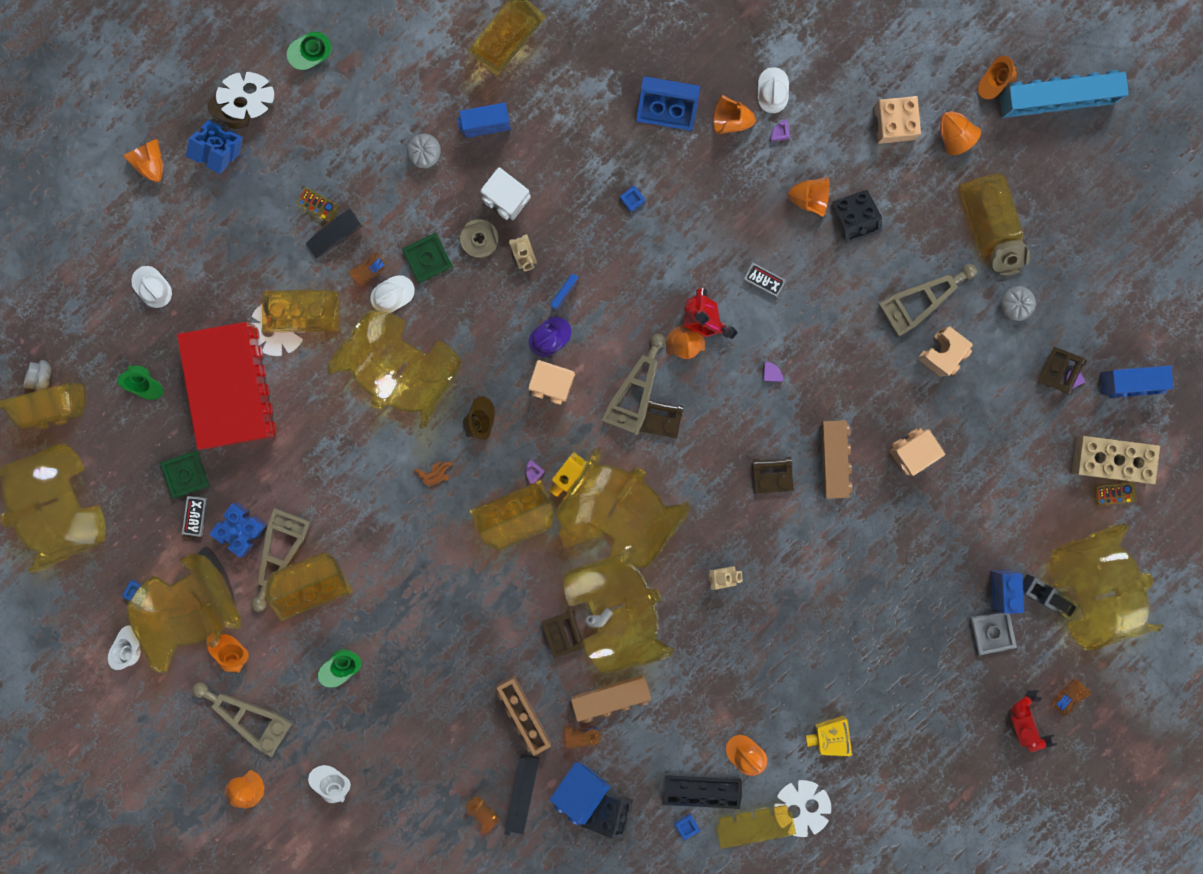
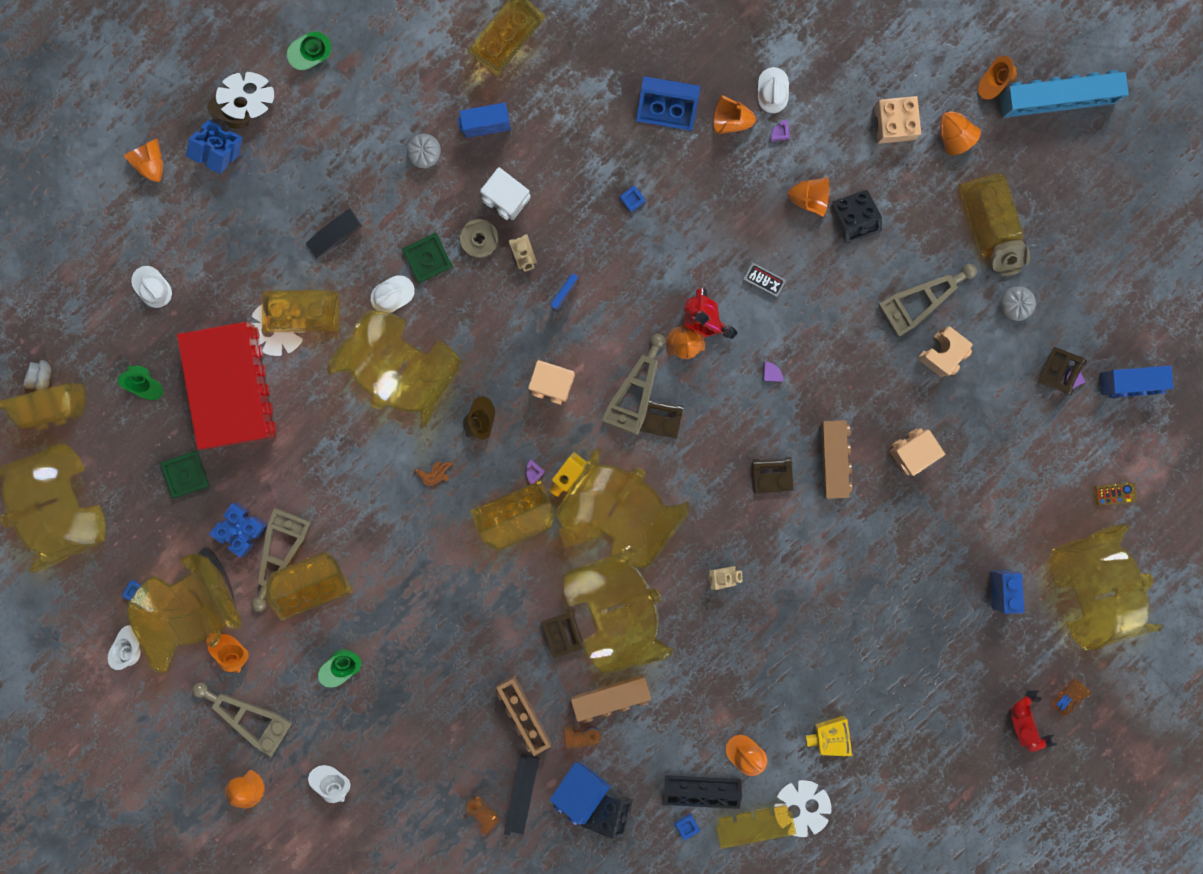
(194, 516): tile -> none
(318, 204): tile -> none
(368, 269): clear orange leg -> none
(550, 336): dark purple piece -> none
(599, 620): light grey arm -> none
(993, 632): light grey tile -> none
(1050, 597): black slope -> none
(1144, 454): tan brick -> none

